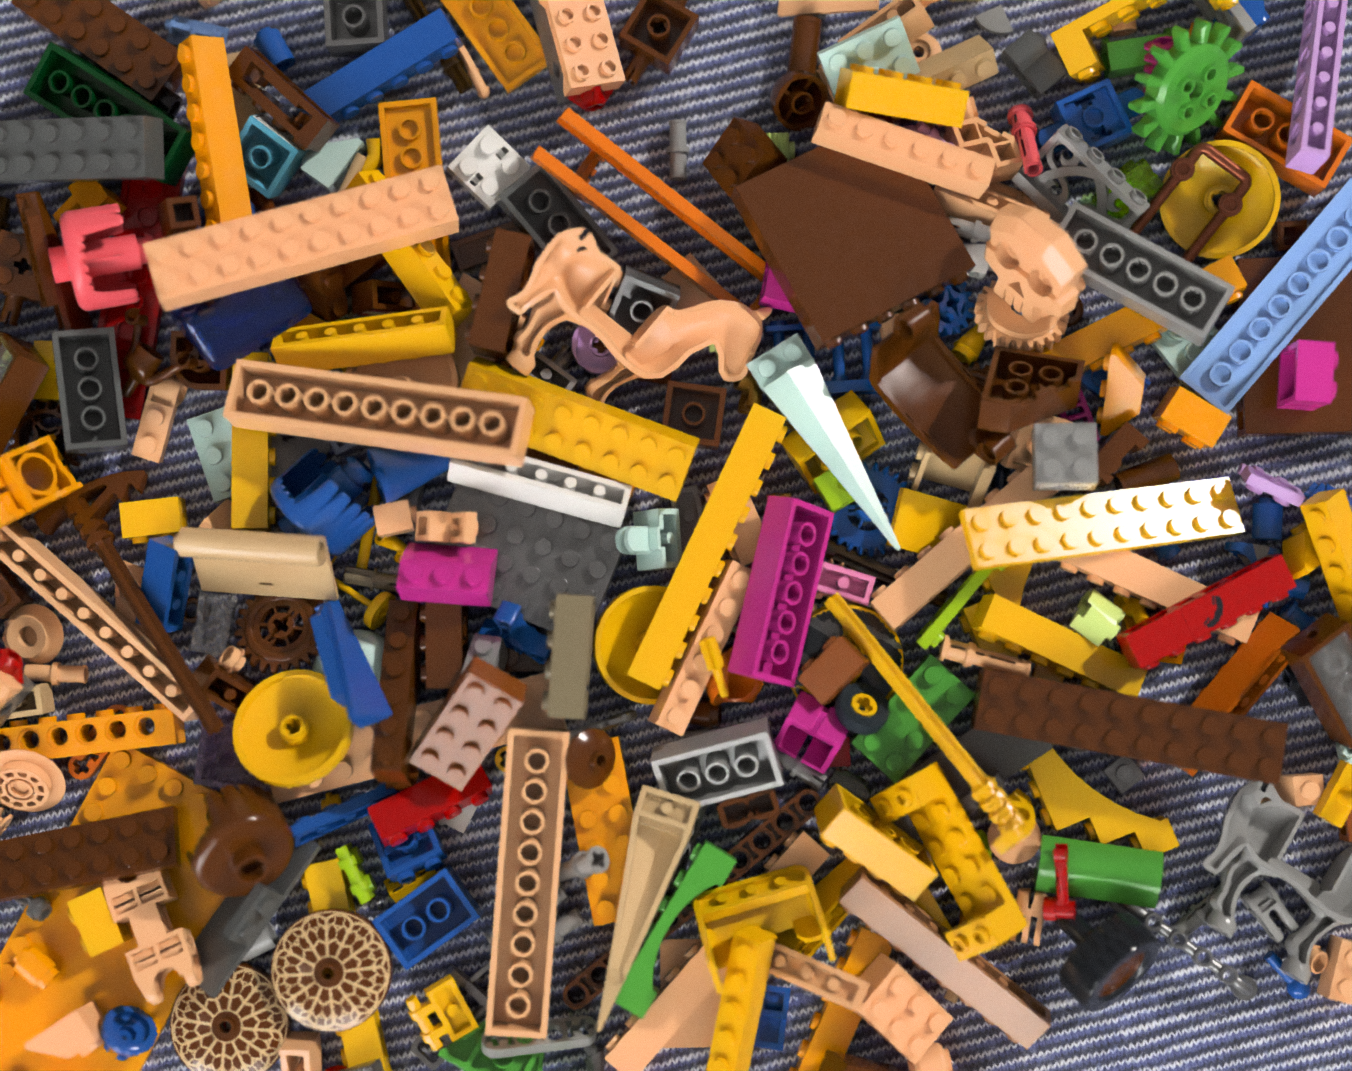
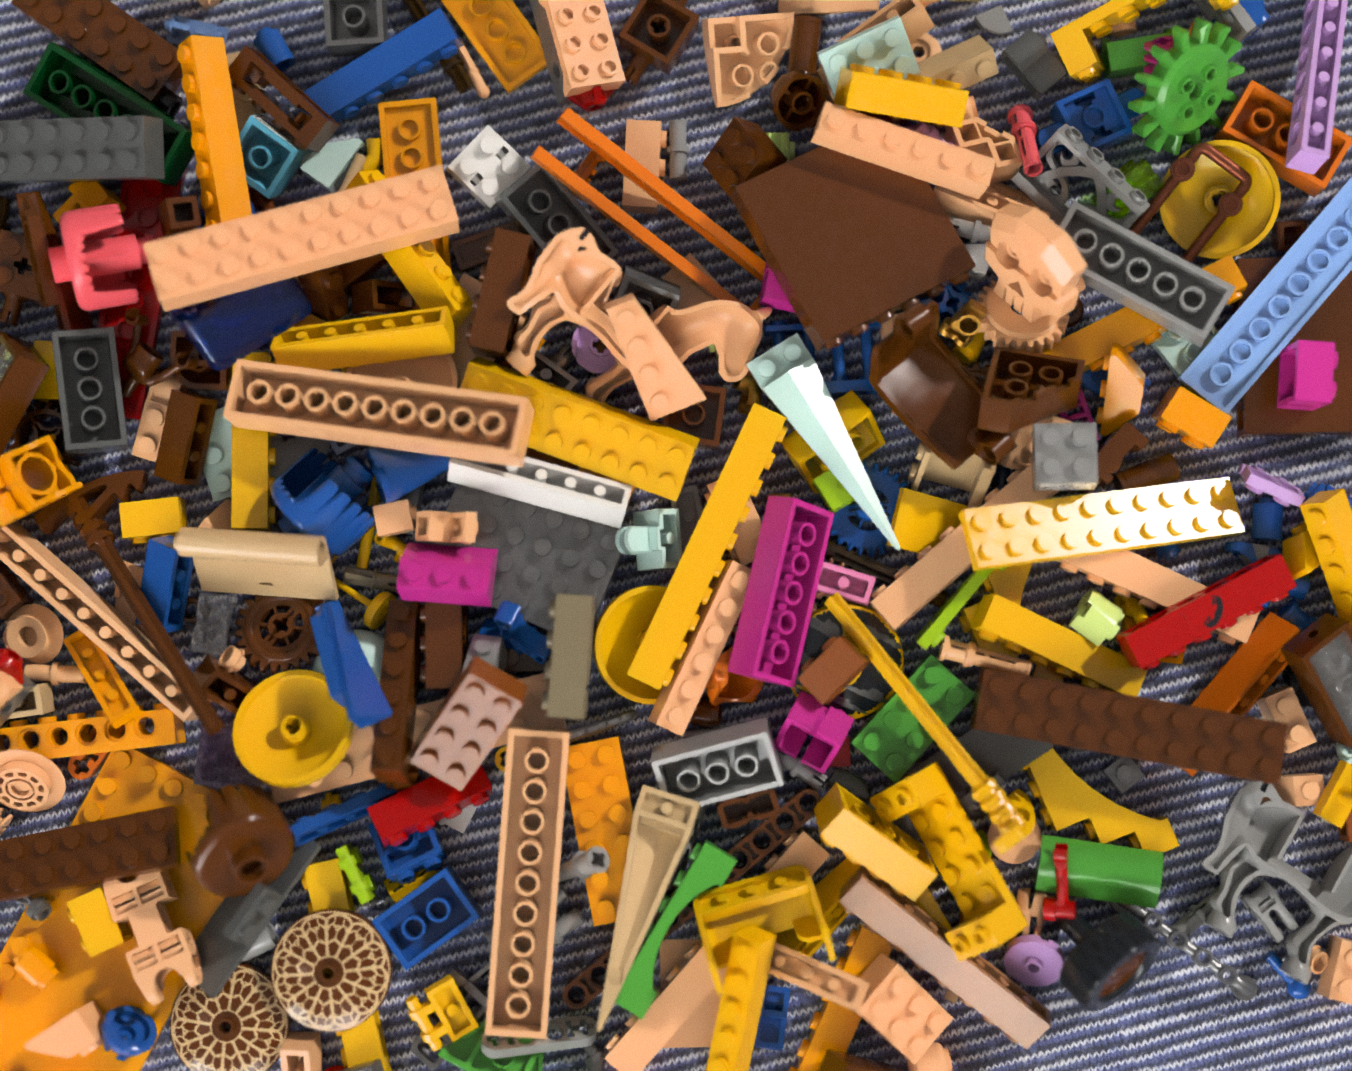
(102, 679): none -> light orange plate
(185, 437): none -> reddish brown brick
(582, 755): reddish brown dish -> none
(643, 144): none -> light nougat brick
(655, 367): none -> light nougat wedge
(714, 662): yellow axle -> none
(744, 53): none -> light nougat brick
(853, 718): black bush -> none
(964, 323): none -> pearl gold plate
(1034, 960): none -> lavender plate
(1283, 707): none -> light nougat brick

